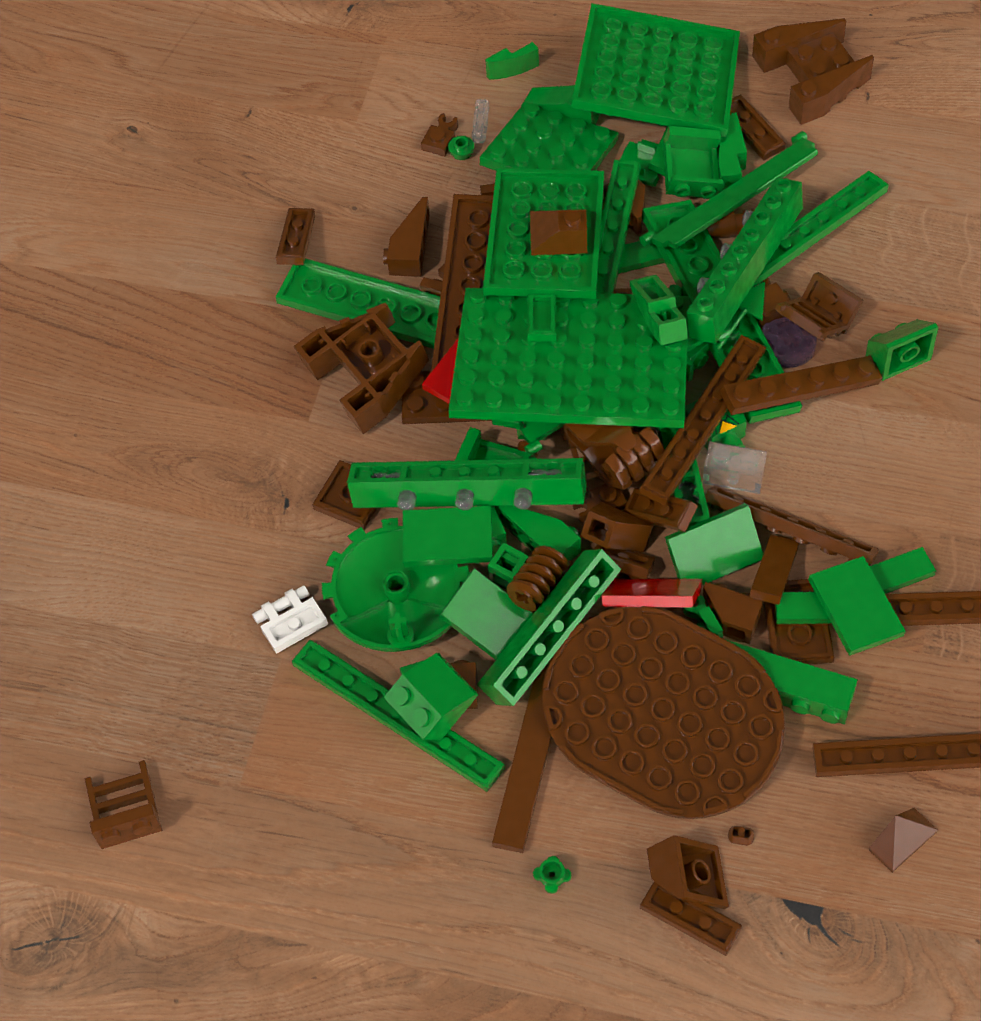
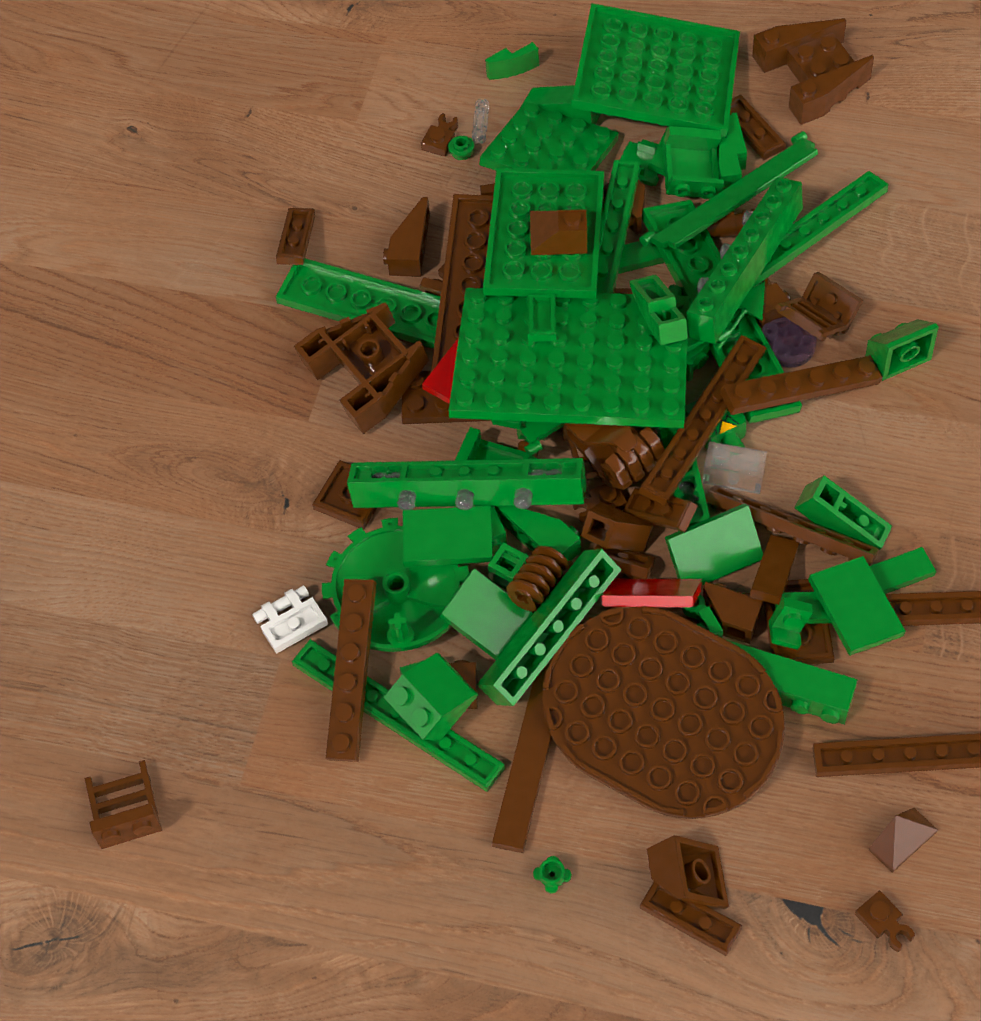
(351, 670): none -> reddish brown plate
(741, 835): reddish brown rock -> none
(788, 622): none -> green bracket
(839, 511): none -> green slope
(882, 917): none -> reddish brown plate

